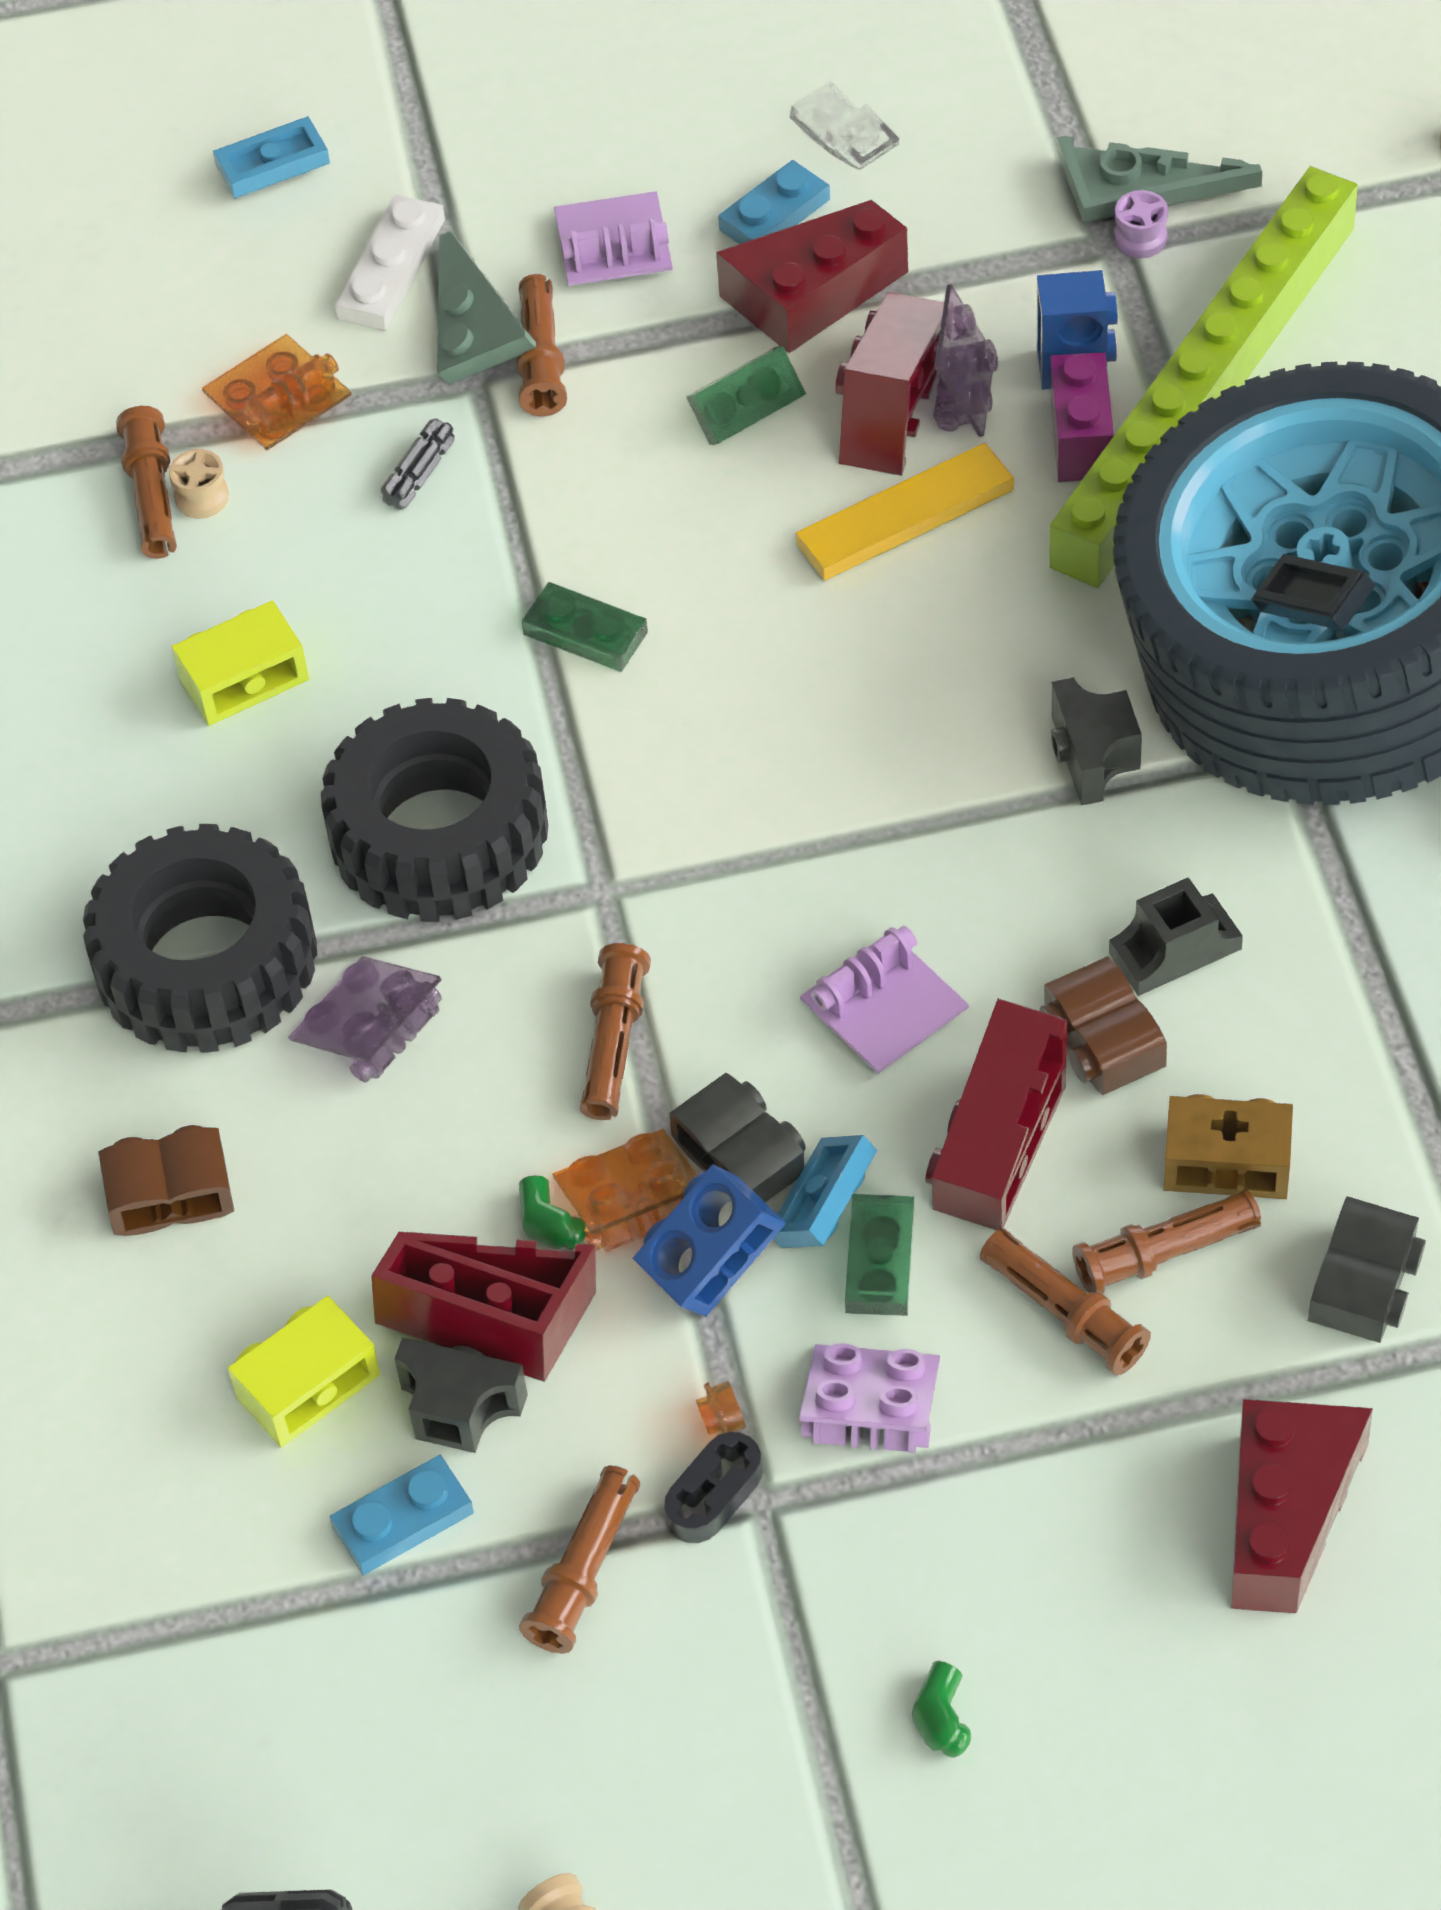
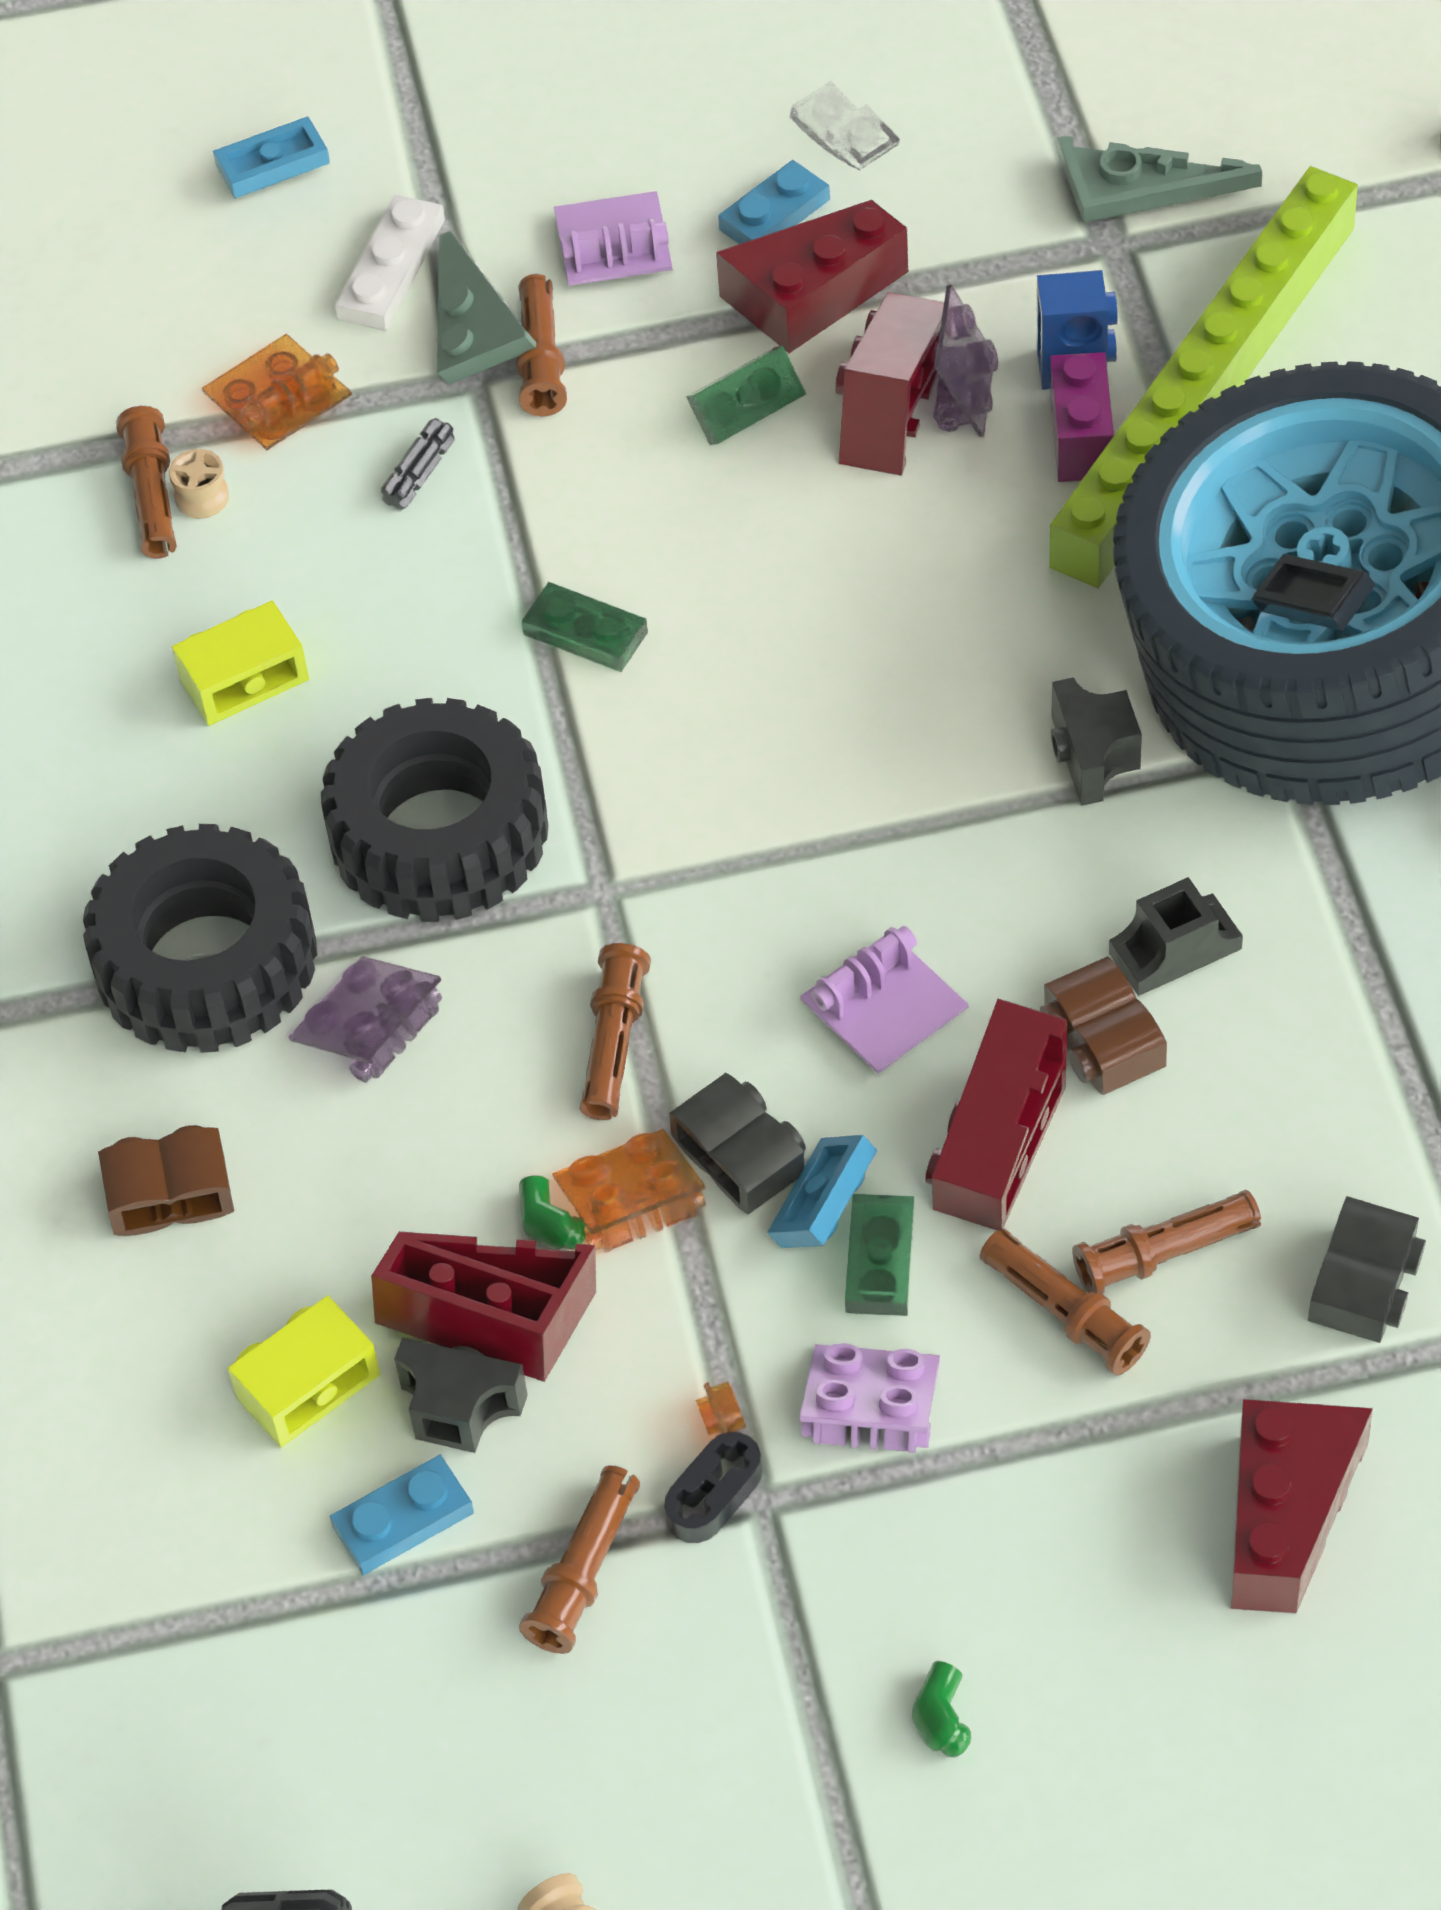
(718, 1251): blue brick -> none
(904, 511): yellow tile -> none
(1141, 224): lavender wheel -> none
(1228, 1146): pearl gold brick -> none

